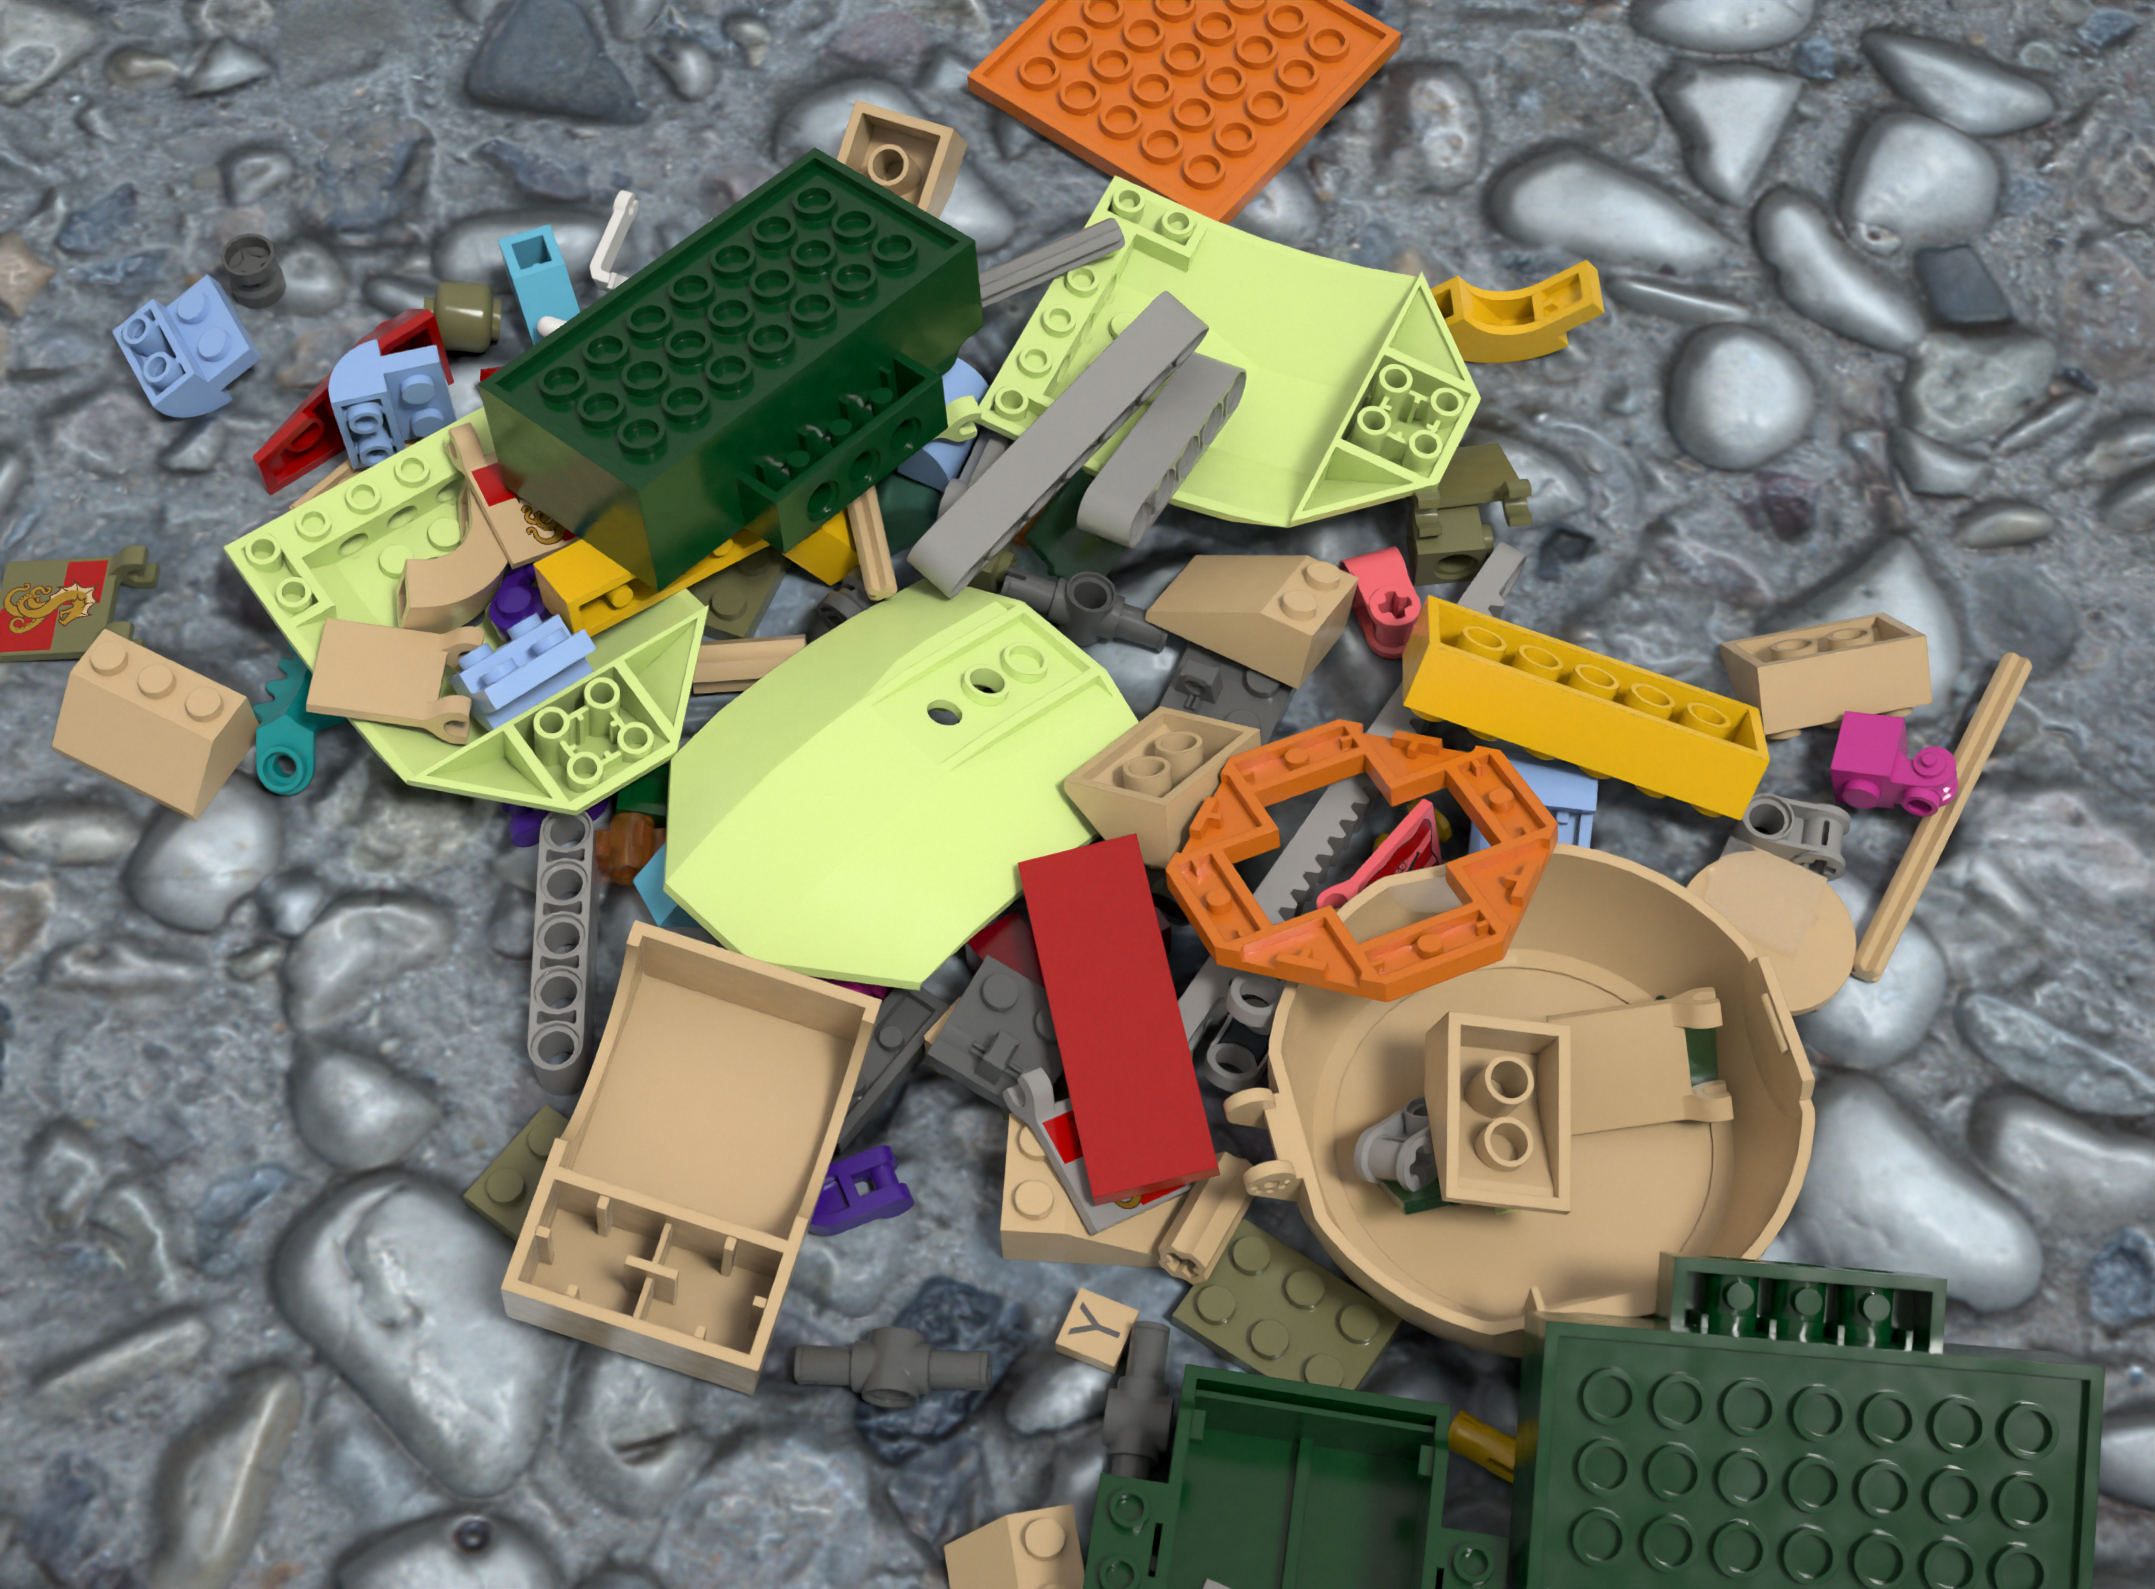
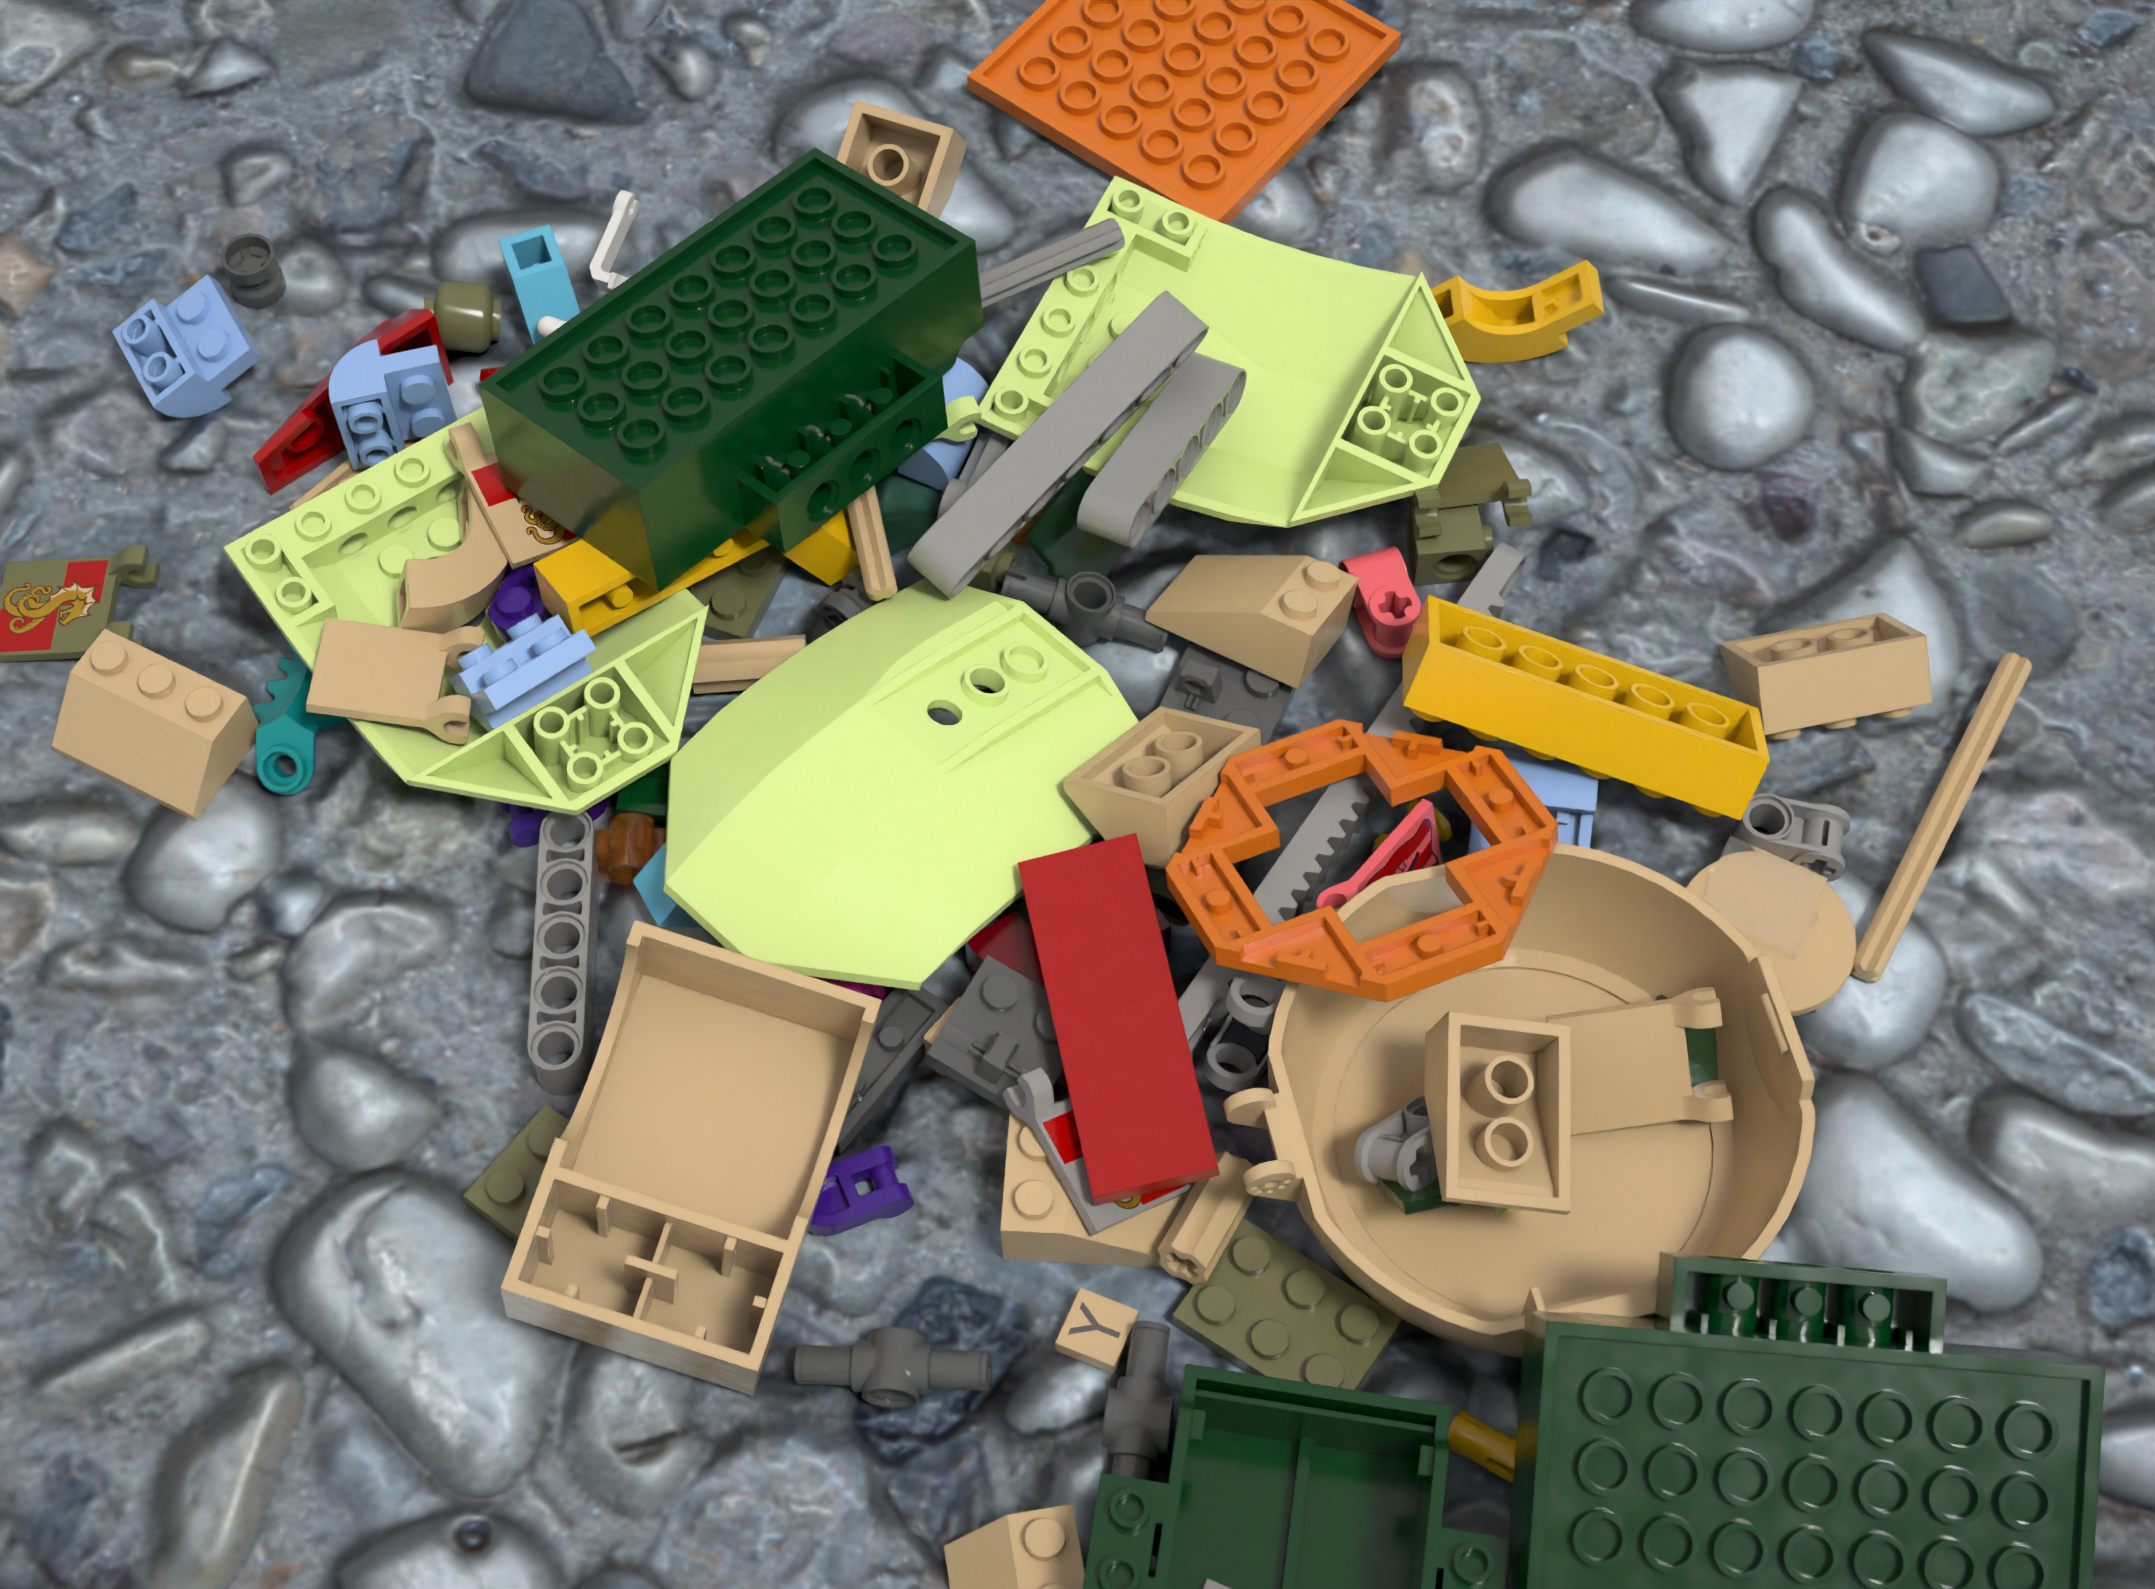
(1874, 769): dark pink brick -> none

